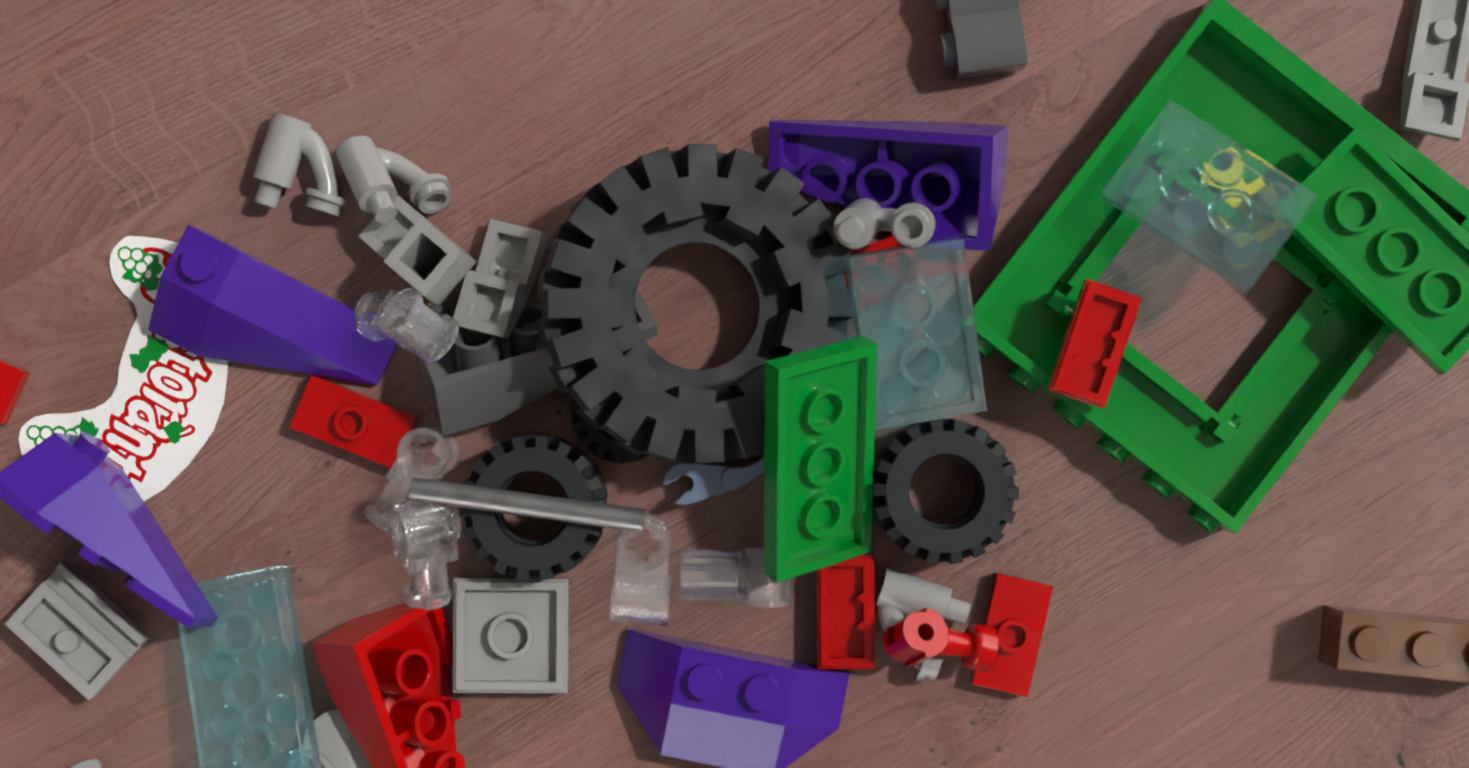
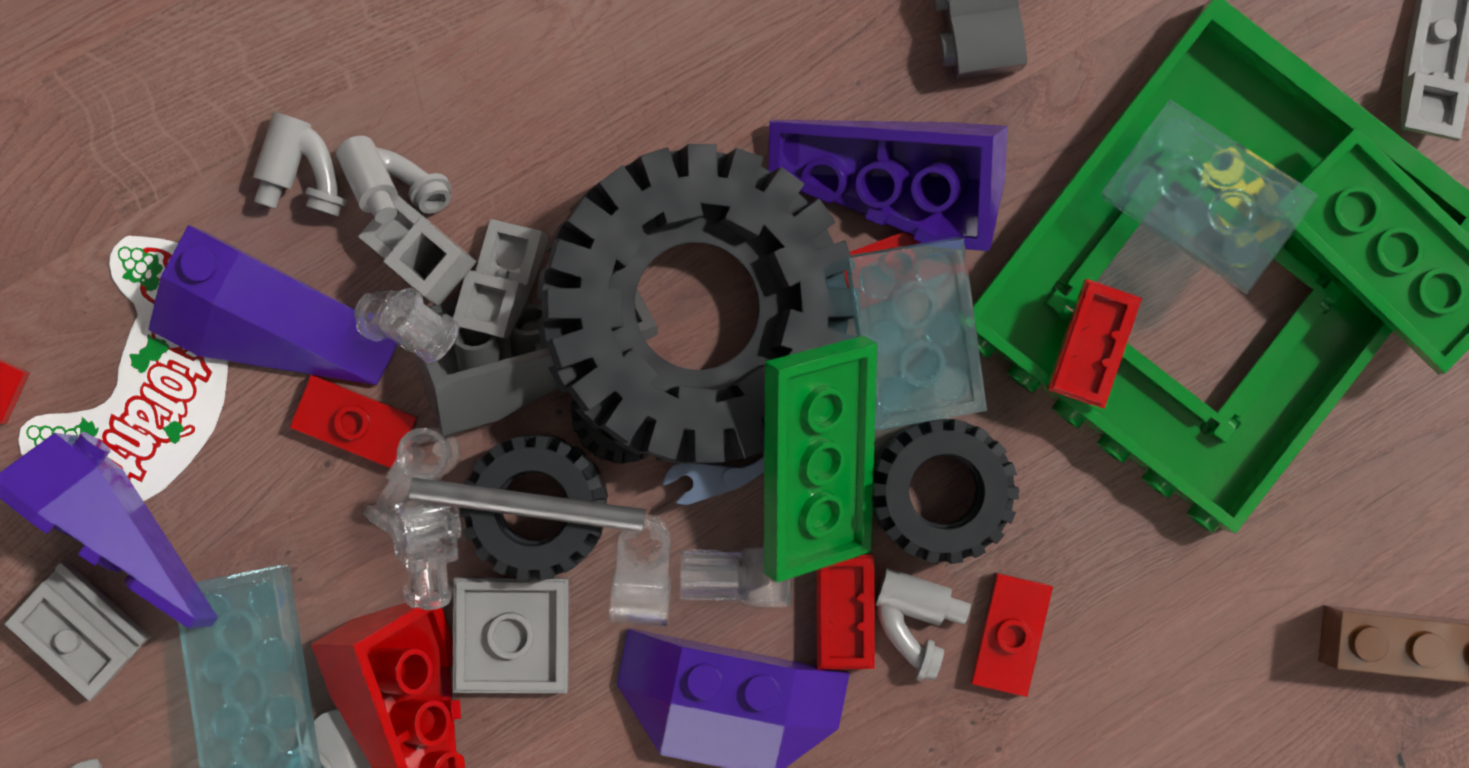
(864, 219): light grey plant -> none
(927, 635): red leg -> none

